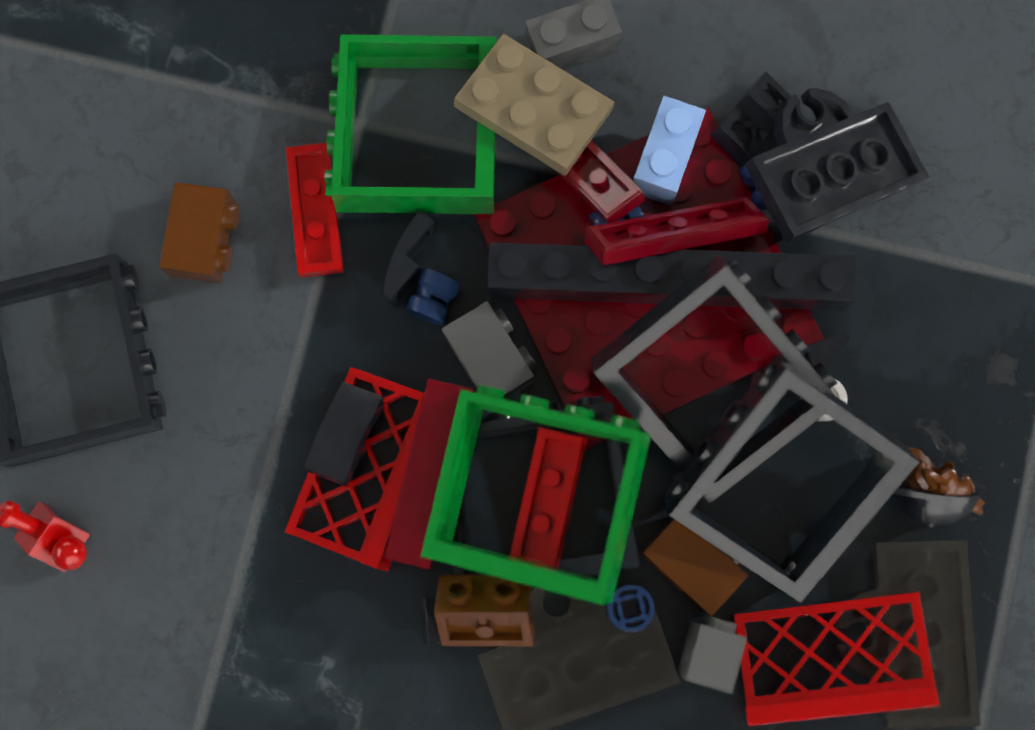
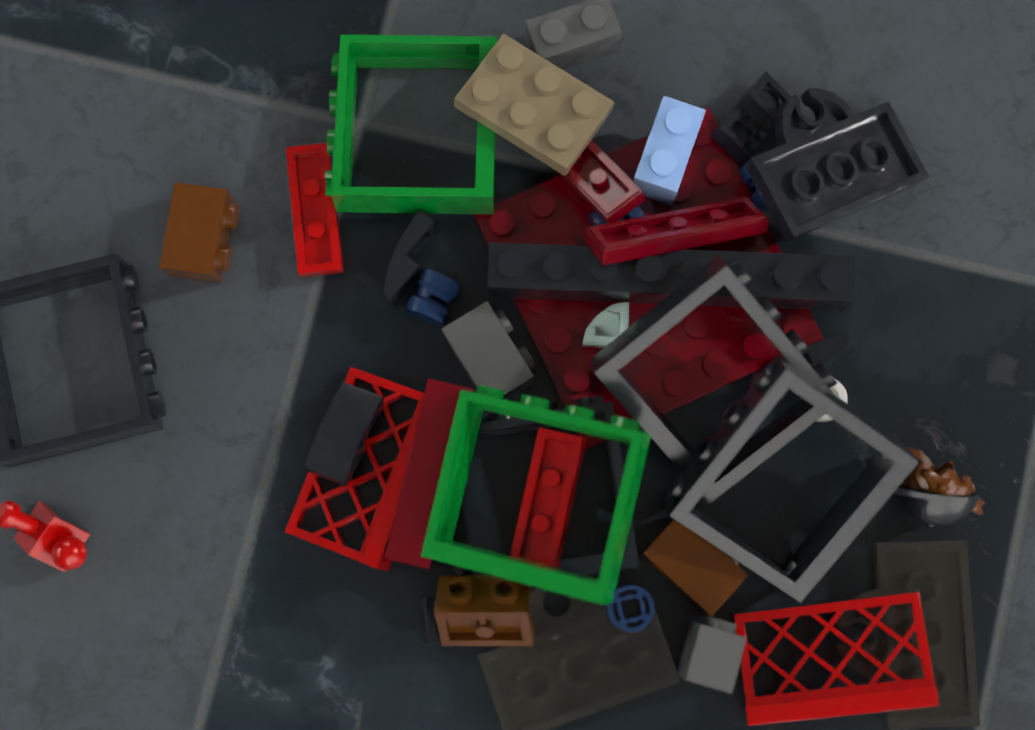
(607, 326): none -> light aqua tile

